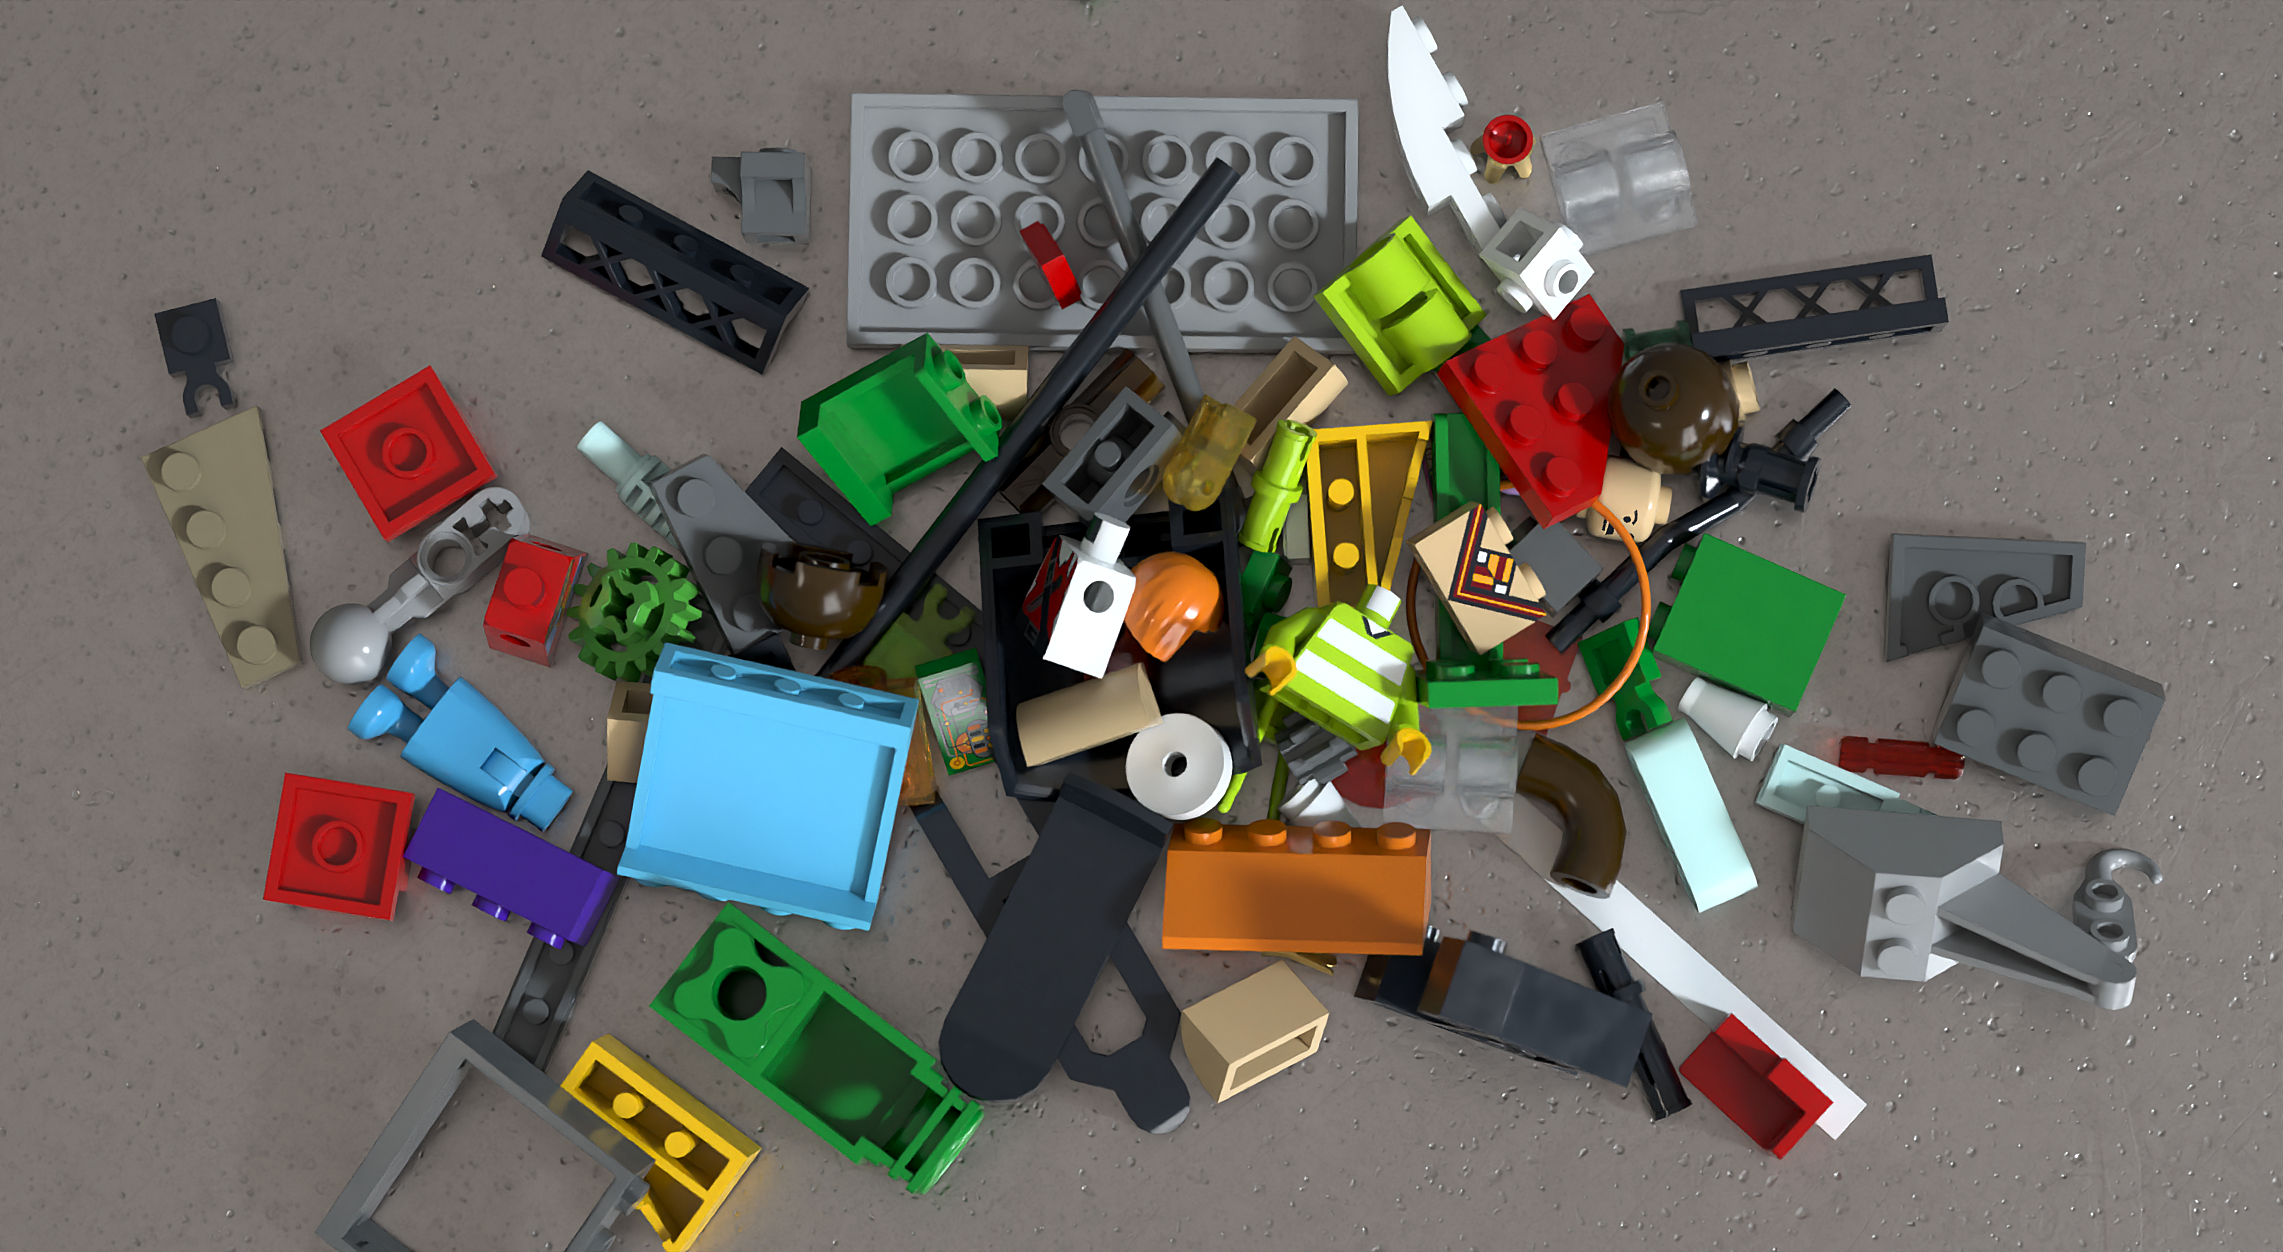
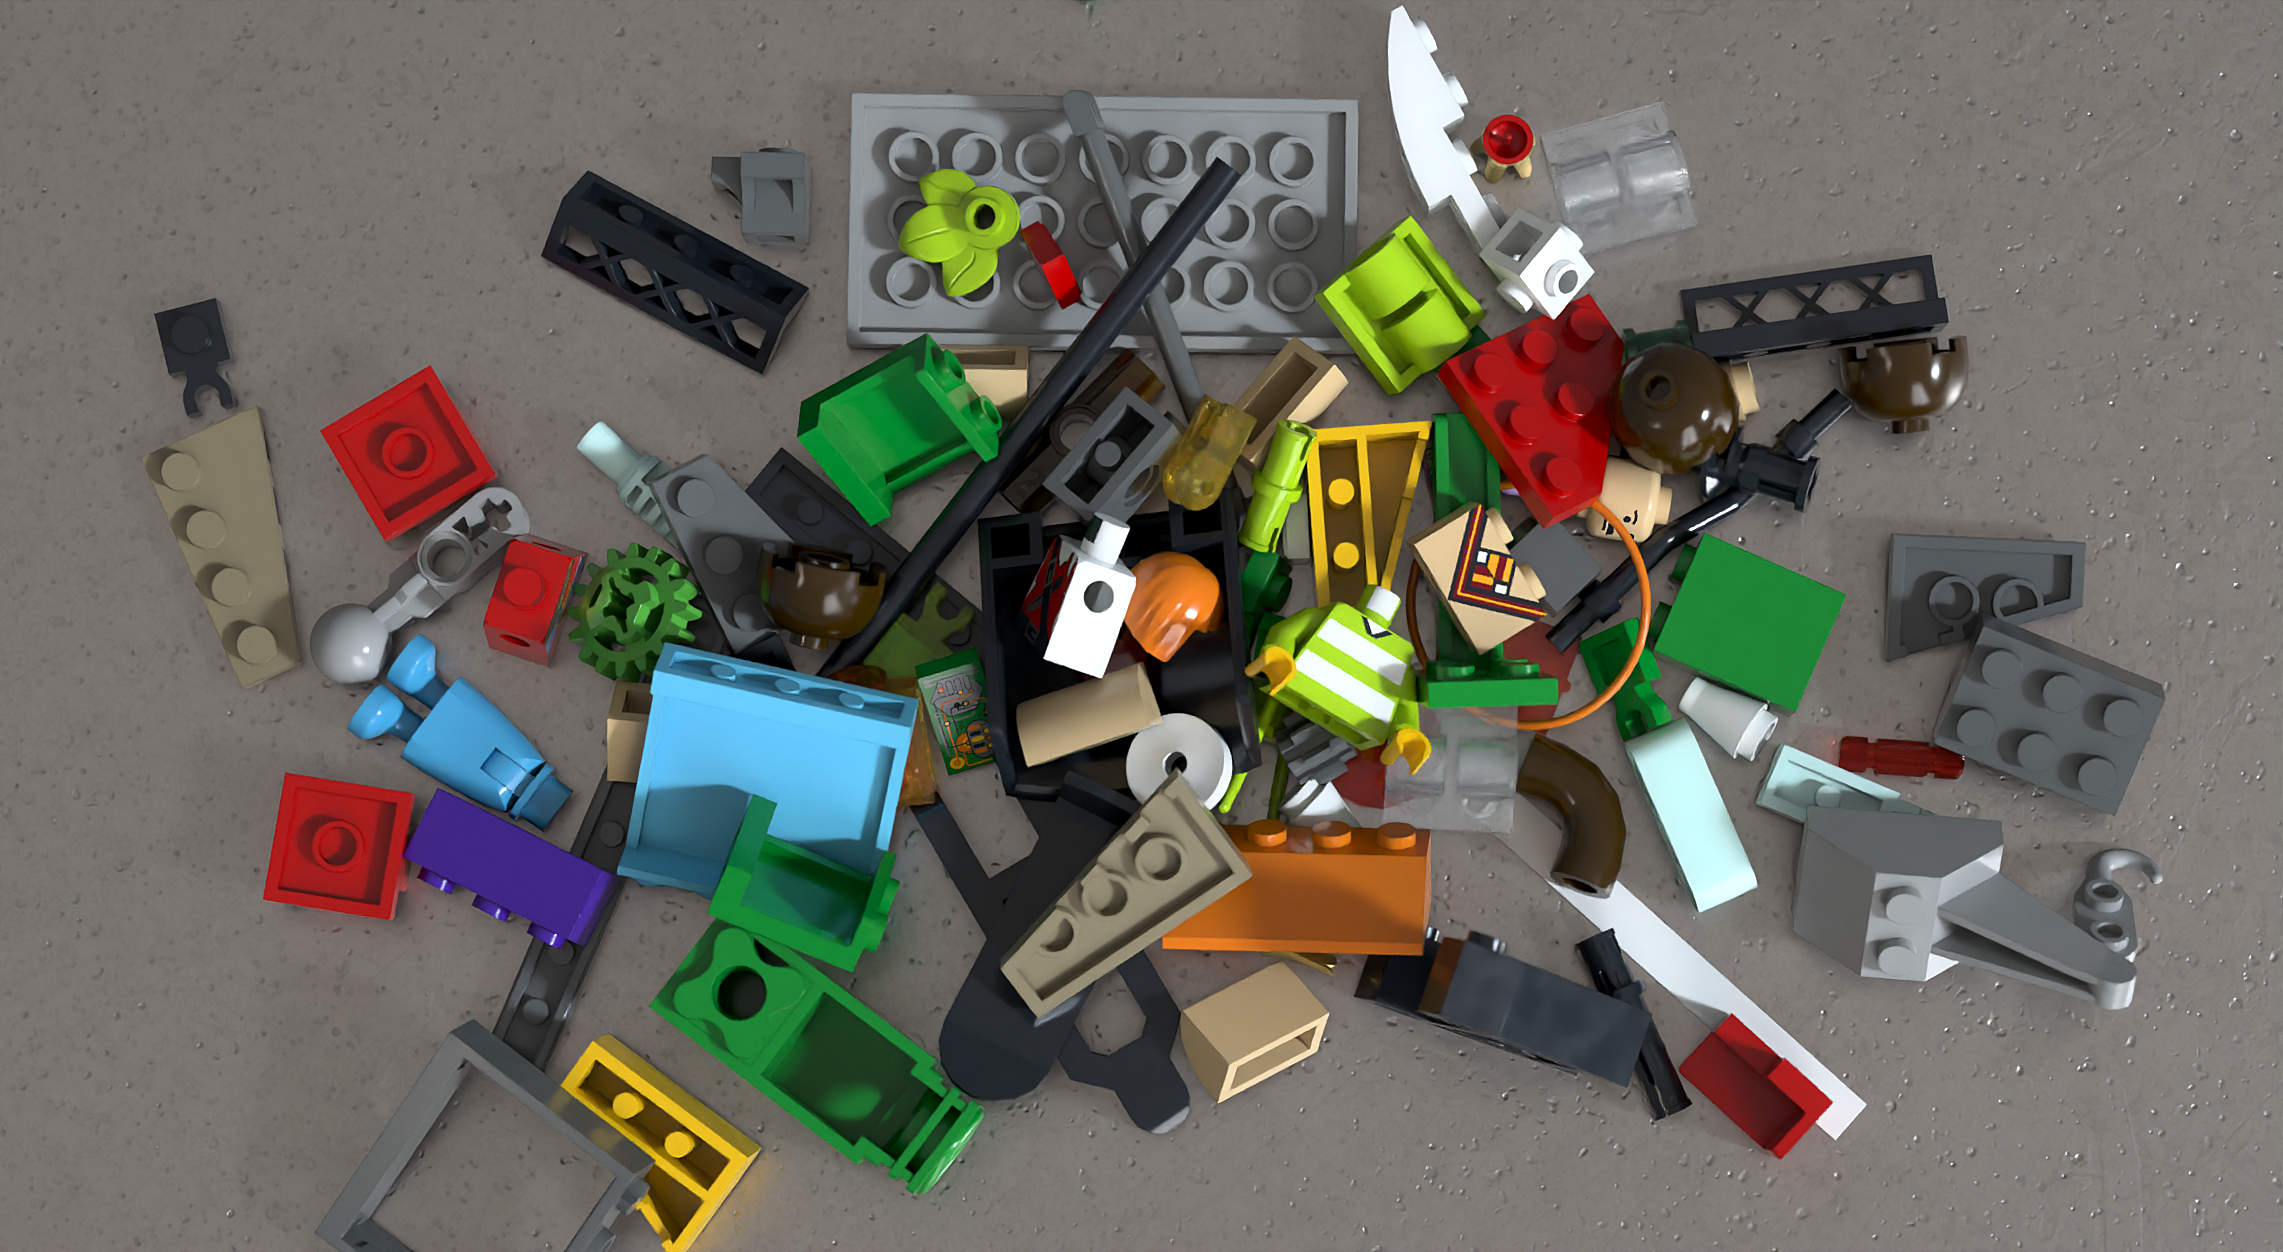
(800, 894): none -> green panel
(950, 229): none -> lime plate
(1135, 890): none -> dark tan wing
(1906, 380): none -> dark brown cylinder

